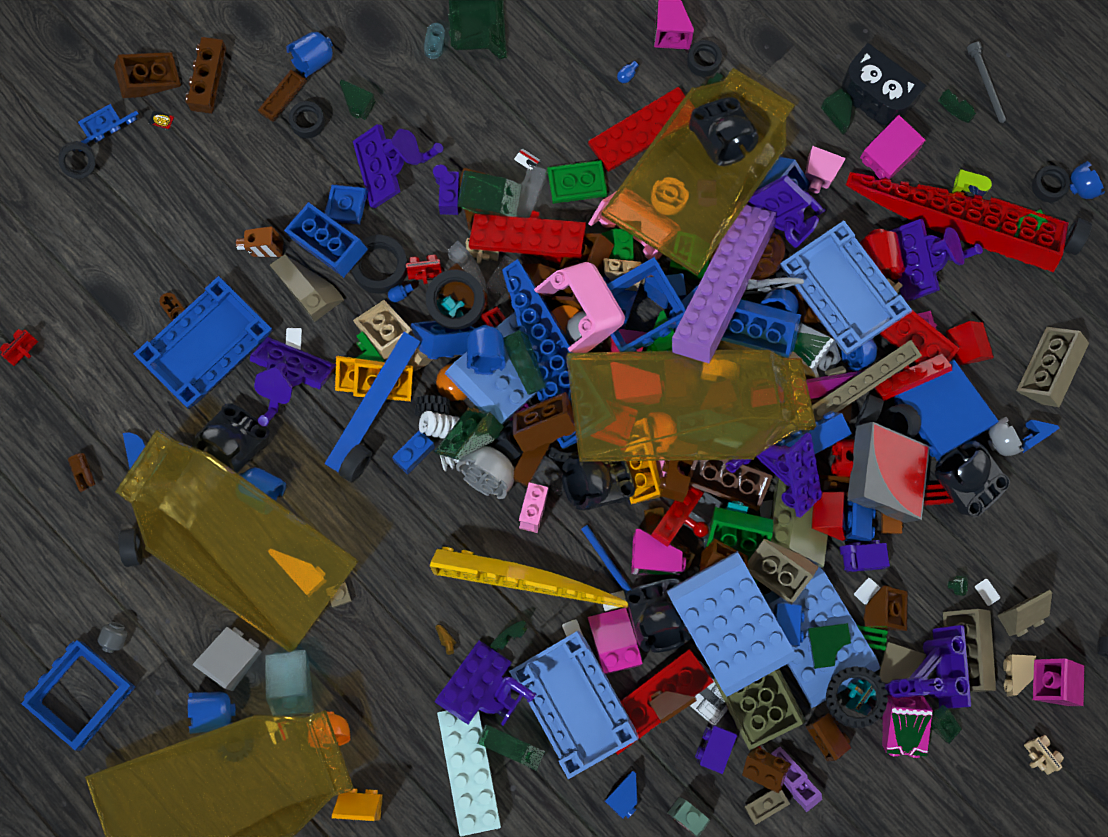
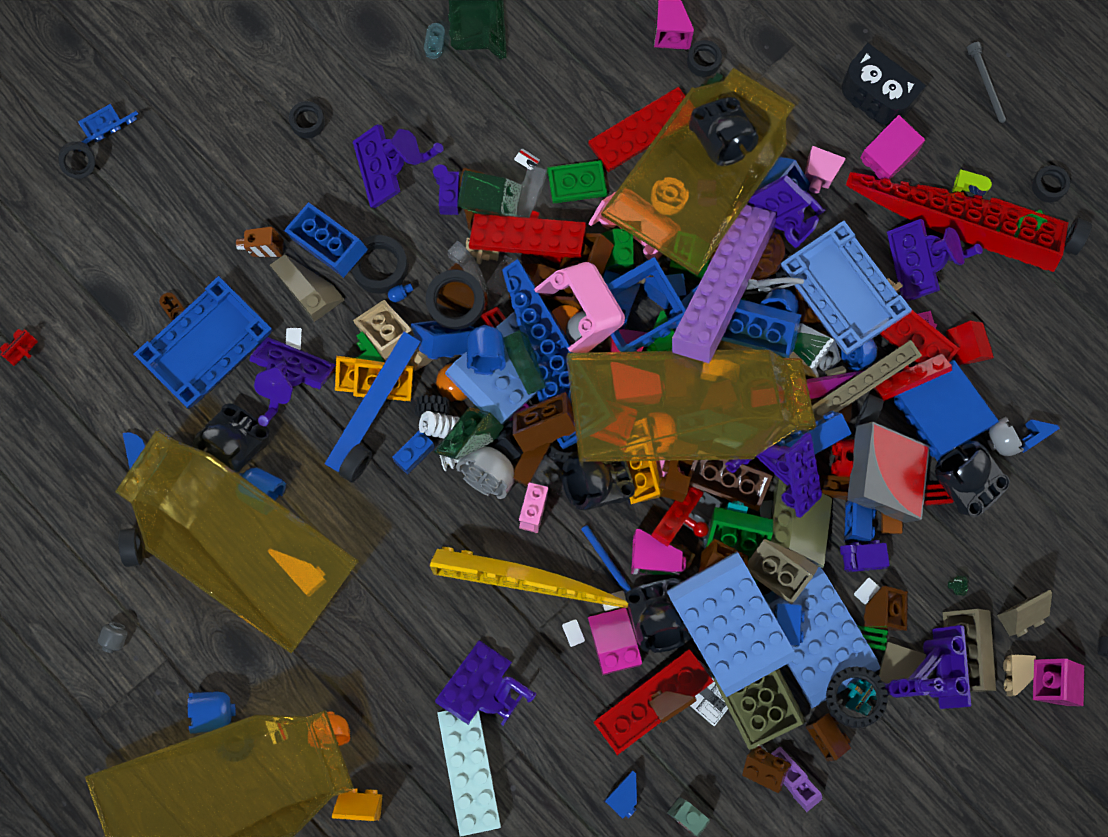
(47, 681): blue piece -> none
(81, 471): reddish brown hinge -> none
(145, 74): reddish brown slope -> none
(161, 120): sticker -> none
(205, 101): reddish brown brick -> none
(228, 658): light grey slope -> none
(282, 95): reddish brown plate -> none
(289, 683): clear light blue slope -> none
(310, 52): blue cylinder -> none
(341, 596): dark tan plate -> none
(346, 204): blue tile -> none
(357, 99): clear green slope -> none
(424, 269): red hips -> none
(446, 639): pearl gold bar -> none
(450, 307): teal hips -> none
(511, 747): clear green slope -> none
(513, 631): clear green slope -> none
(575, 704): medium blue slope -> none
(616, 268): tan slope -> none
(627, 72): blue cylinder -> none
(653, 518): clear orange bracket -> none
(716, 748): dark purple brick -> none
(766, 806): dark tan plate -> none
(826, 643): dark green tile -> none
(830, 515): red slope -> none
(838, 109): clear green slope -> none
(885, 252): red cylinder -> none
(906, 726): slope -> none
(911, 415): black tyre -> none
(945, 724): clear green slope -> none
(962, 110): clear green slope -> none
(987, 592): white sticker -> none
(1042, 757): tan hips -> none
(1053, 366): dark tan slope -> none
(1086, 182): blue cylinder -> none

